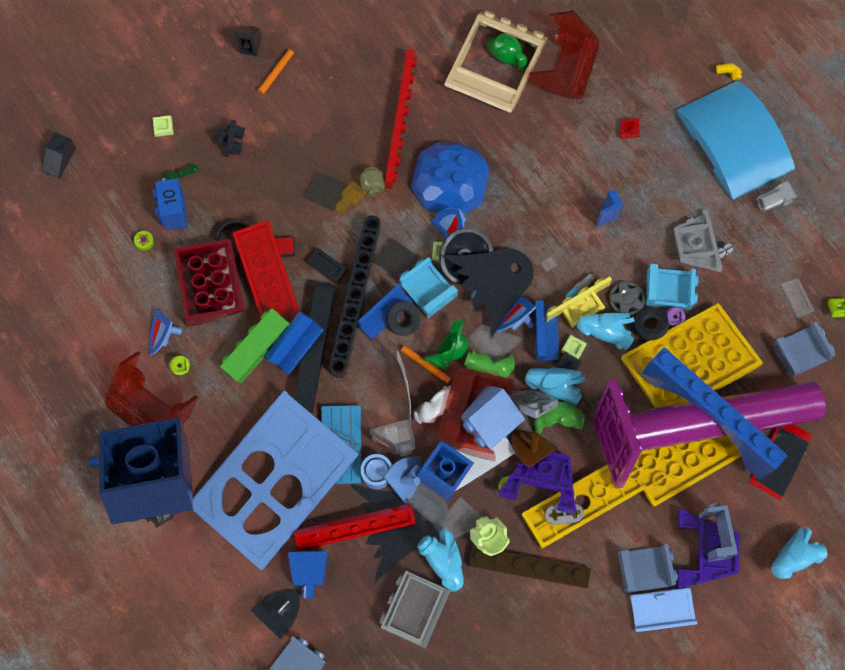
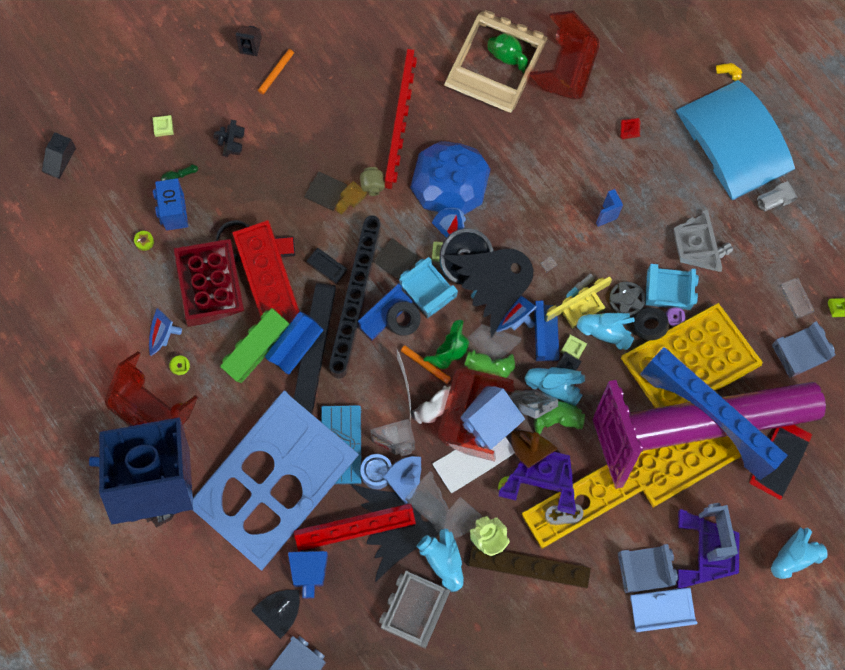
(444, 470): blue brick -> none

